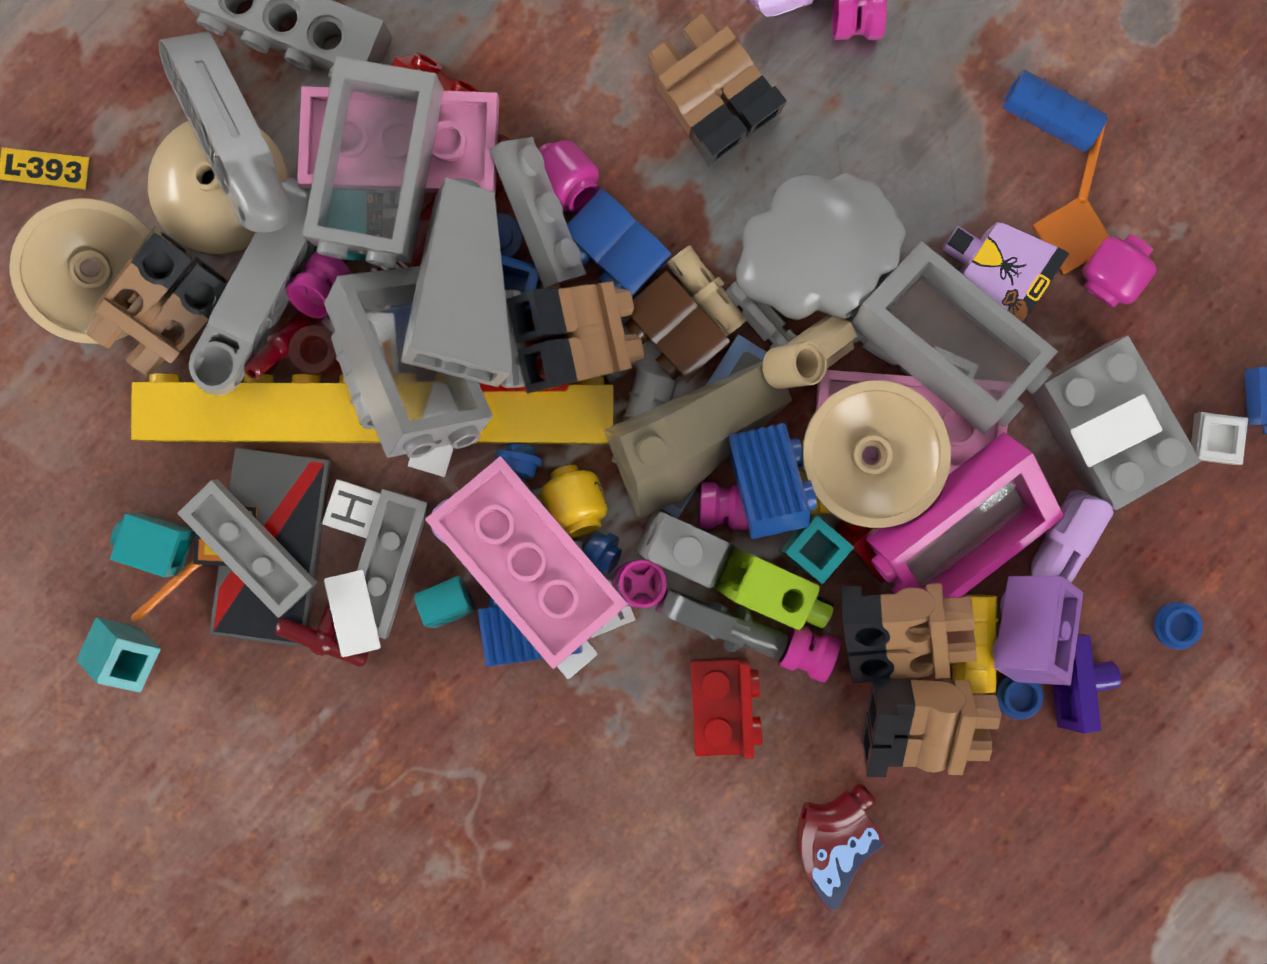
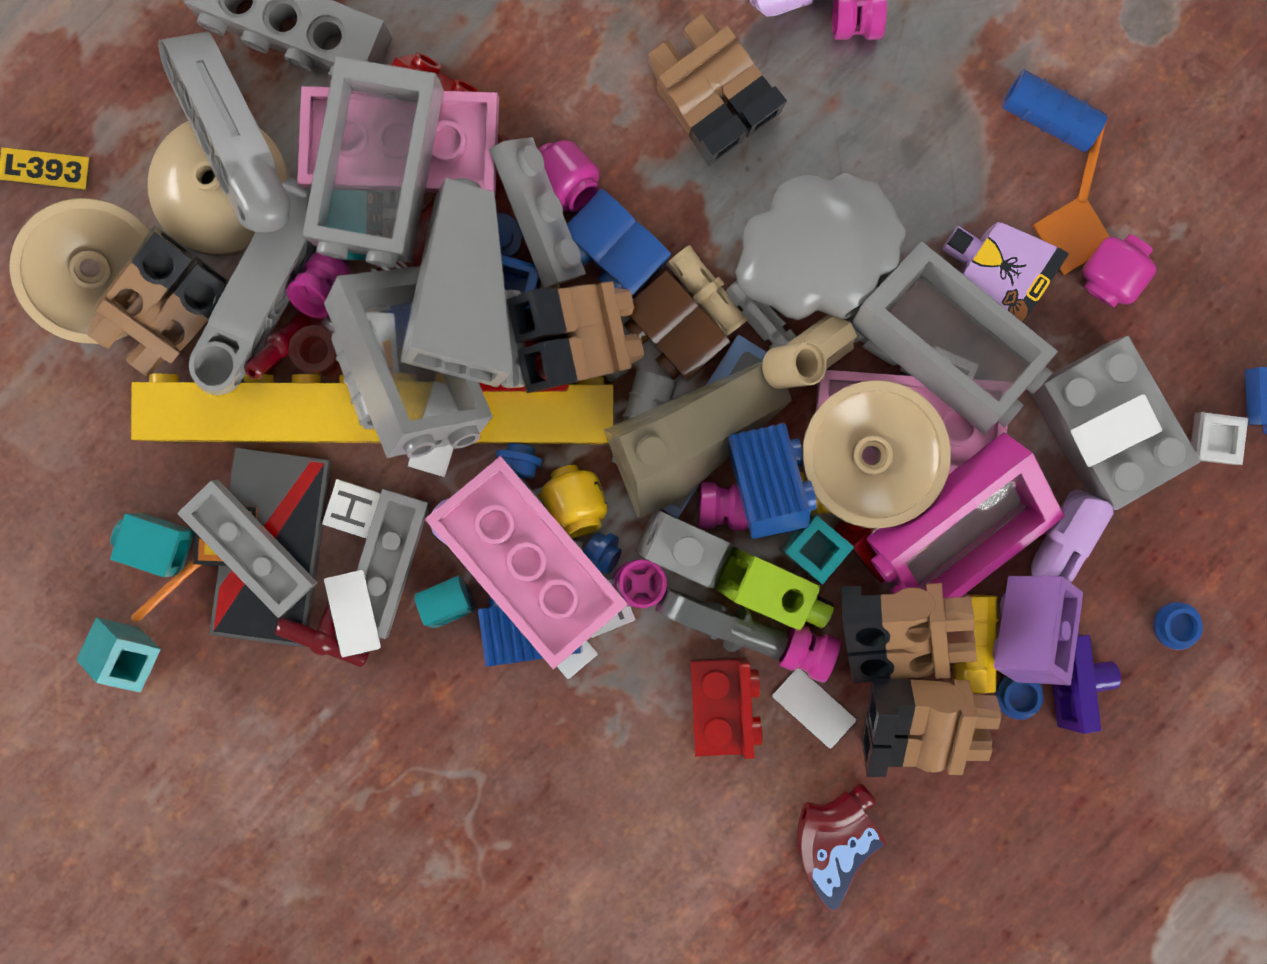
(814, 708): none -> white sticker

